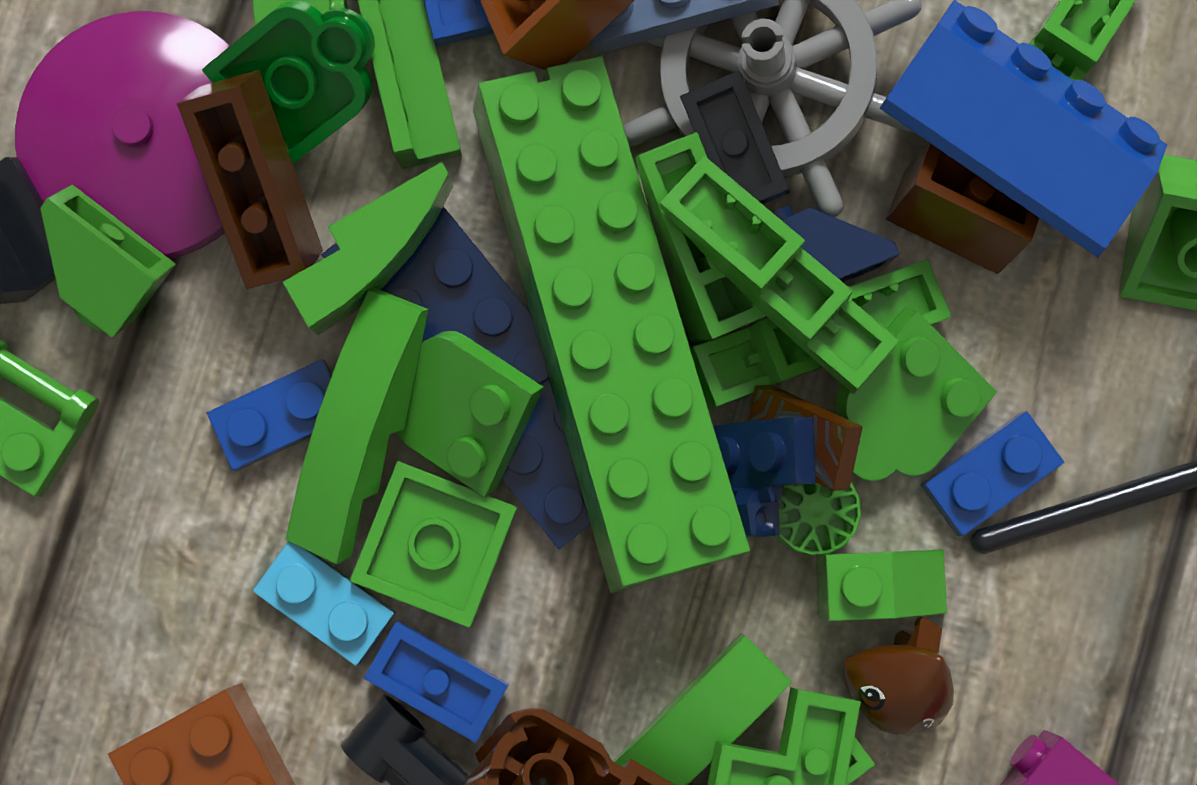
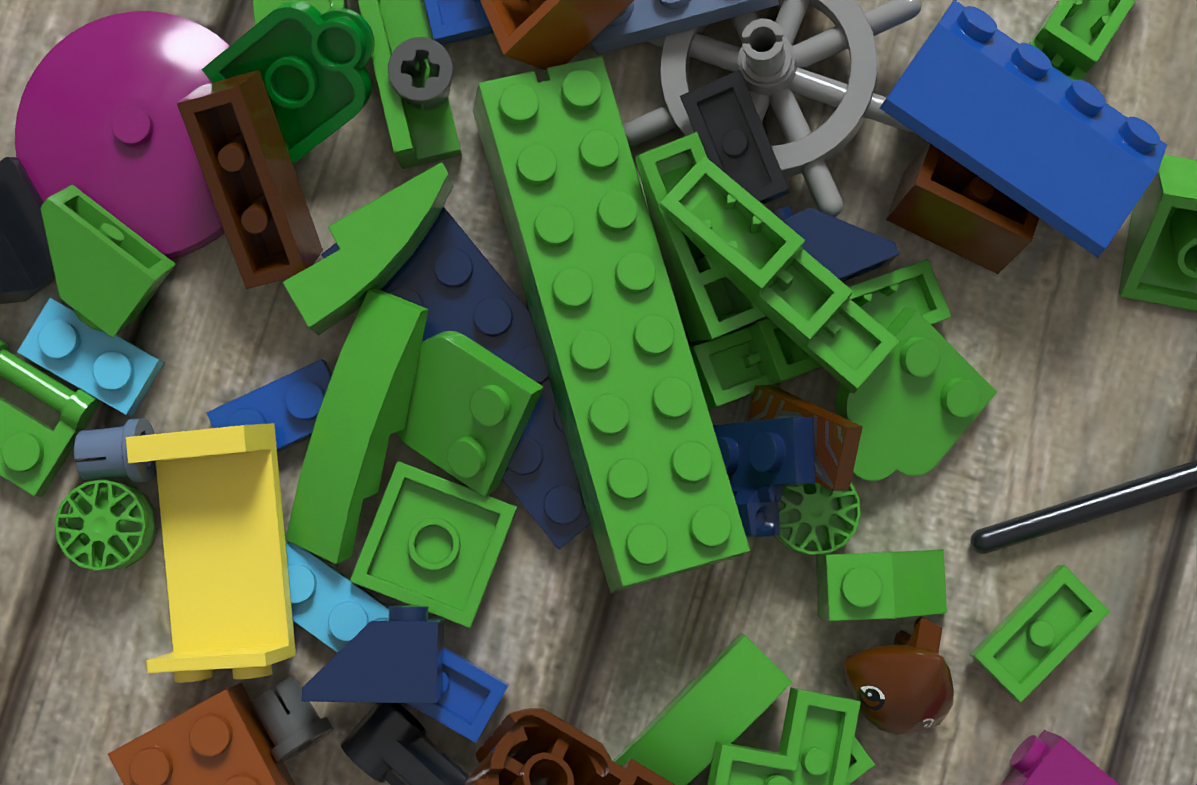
(90, 358): none -> medium azure plate
(106, 525): none -> bright green wheel
(109, 453): none -> sand blue bush
(221, 550): none -> light yellow panel
(289, 720): none -> dark grey bush
(386, 662): none -> dark blue slope
(407, 63): none -> dark grey bush
(992, 473): blue plate -> none
(1039, 633): none -> bright green plate

